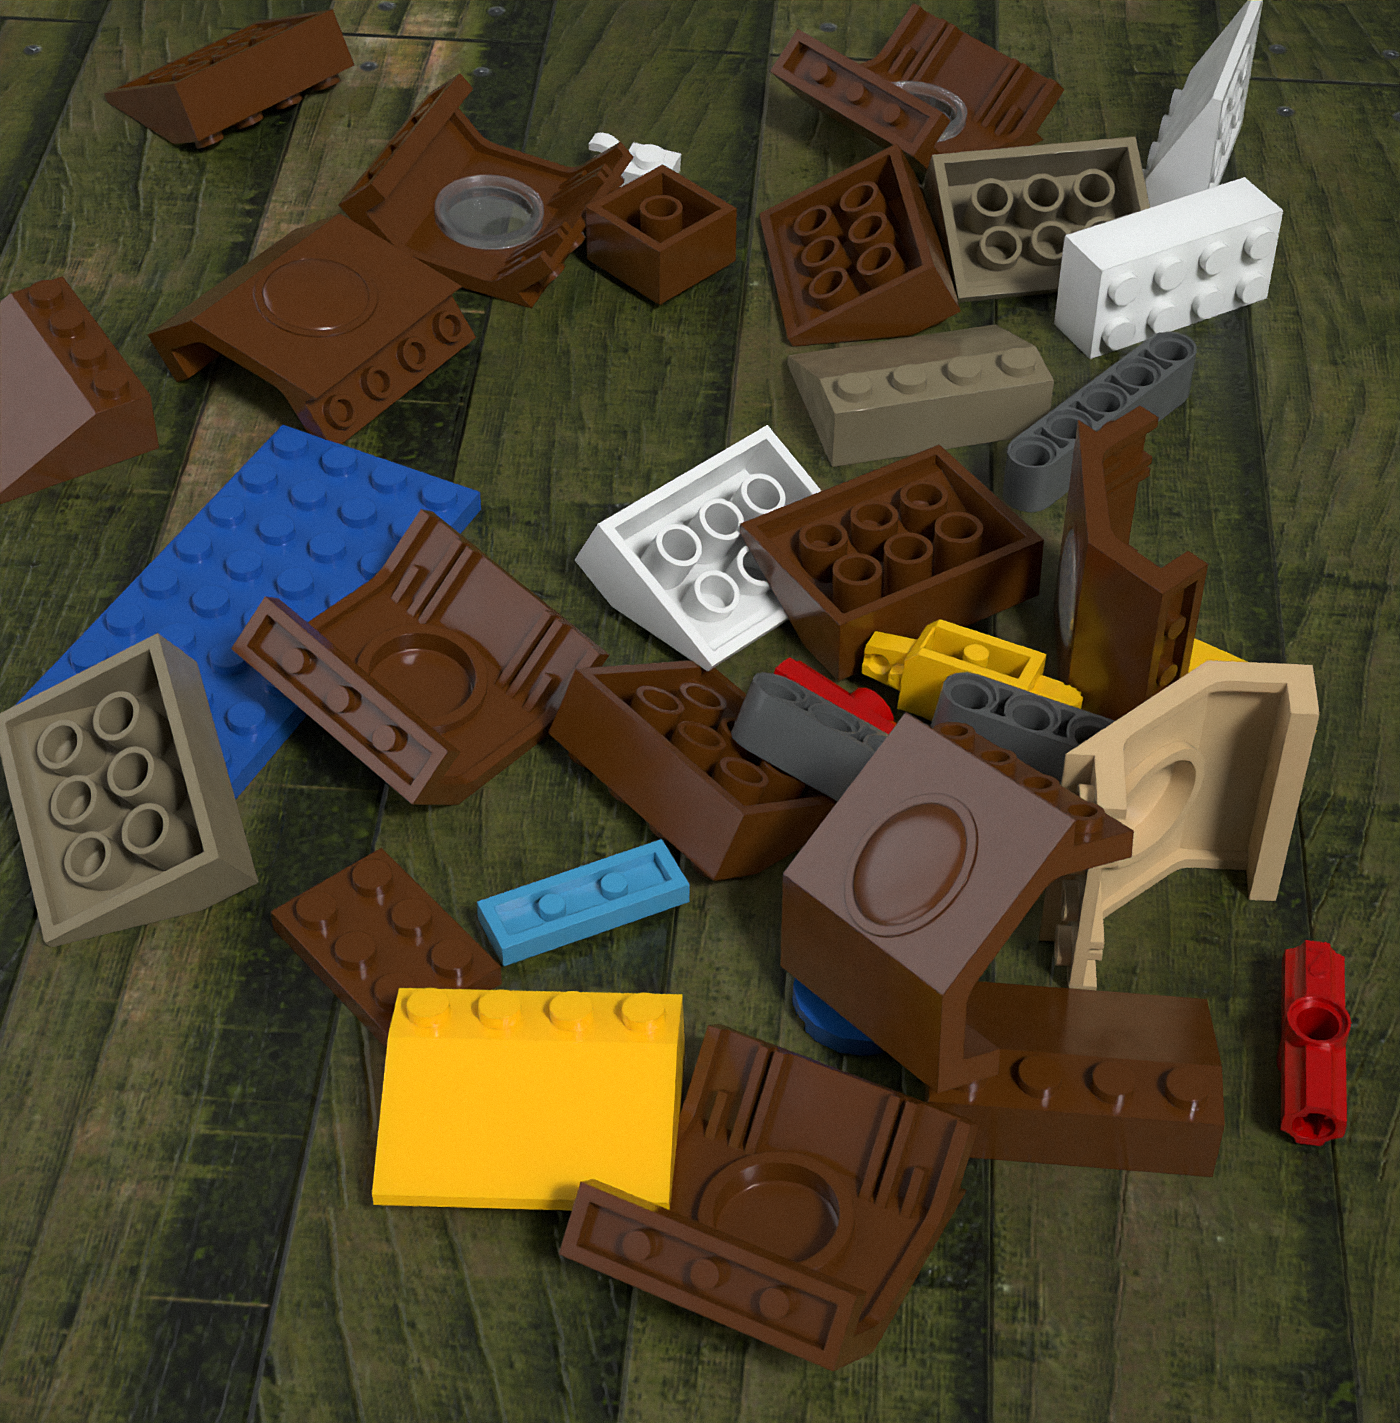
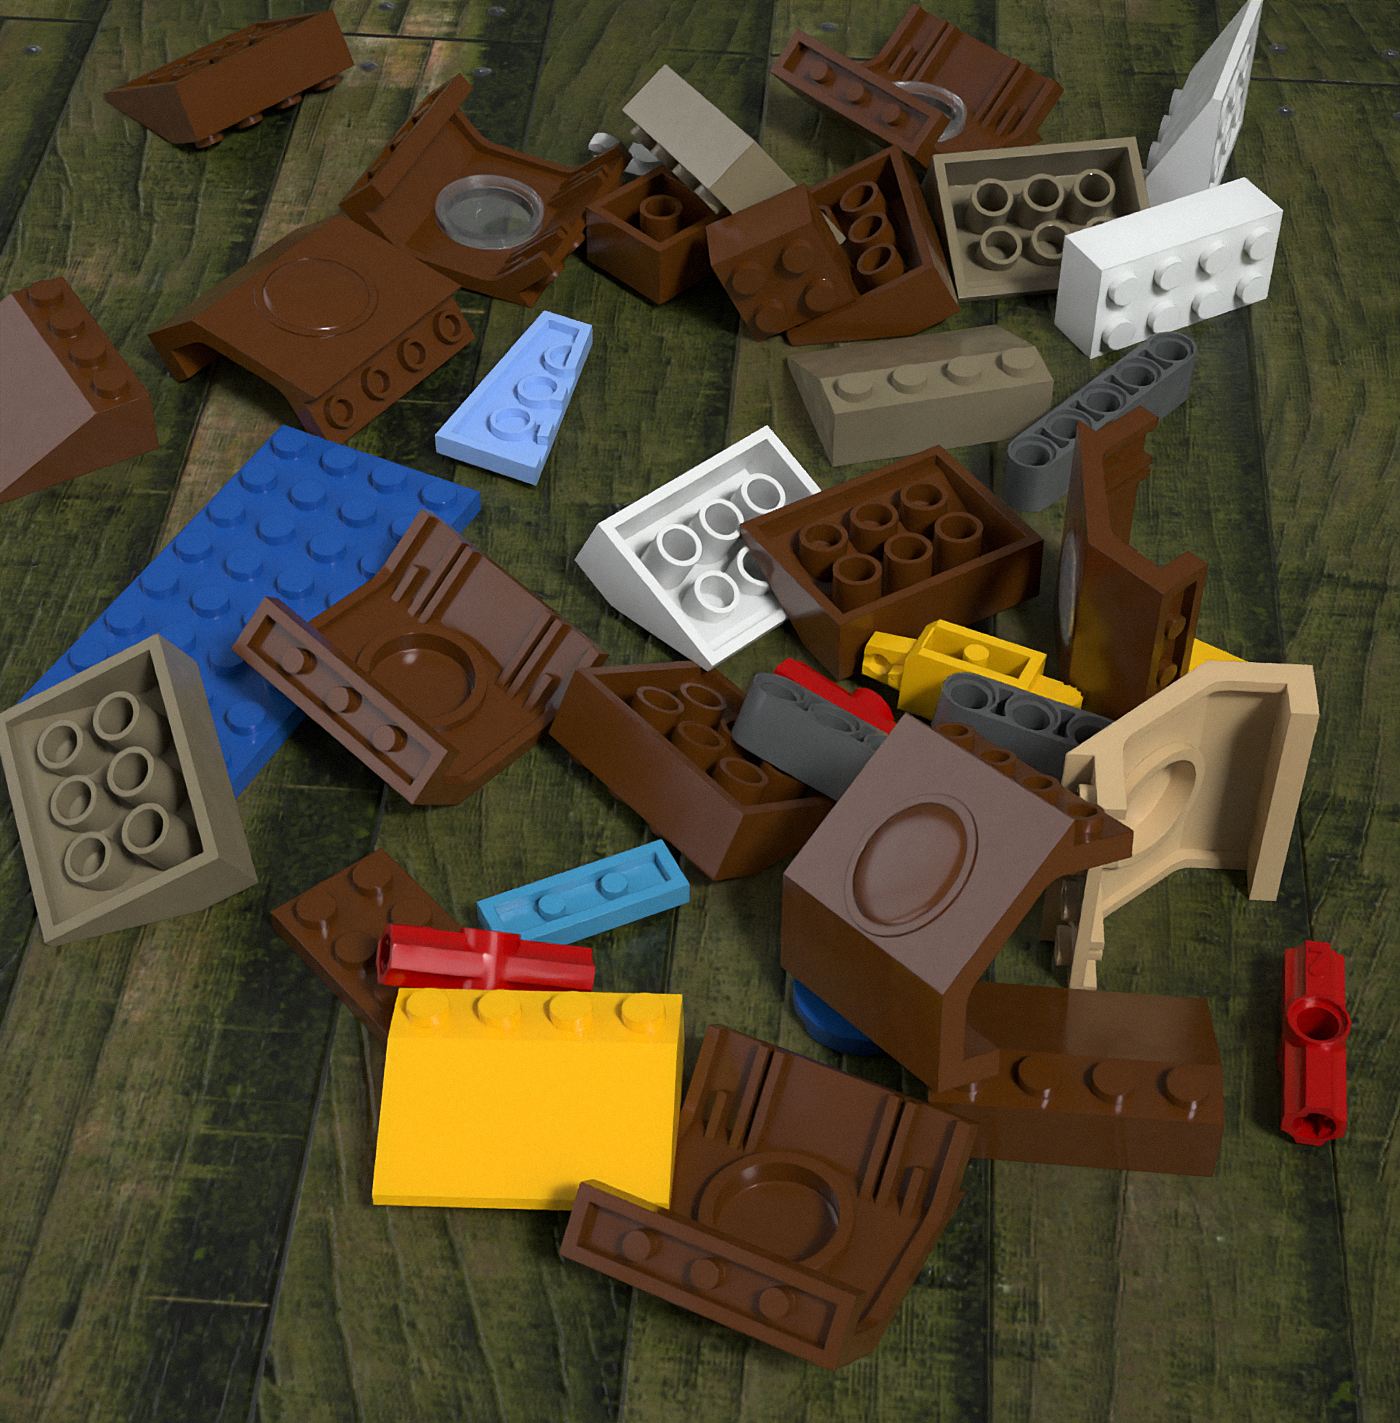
(479, 961): none -> red piece
(521, 402): none -> light blue wing
(704, 146): none -> dark tan slope
(780, 262): none -> reddish brown brick

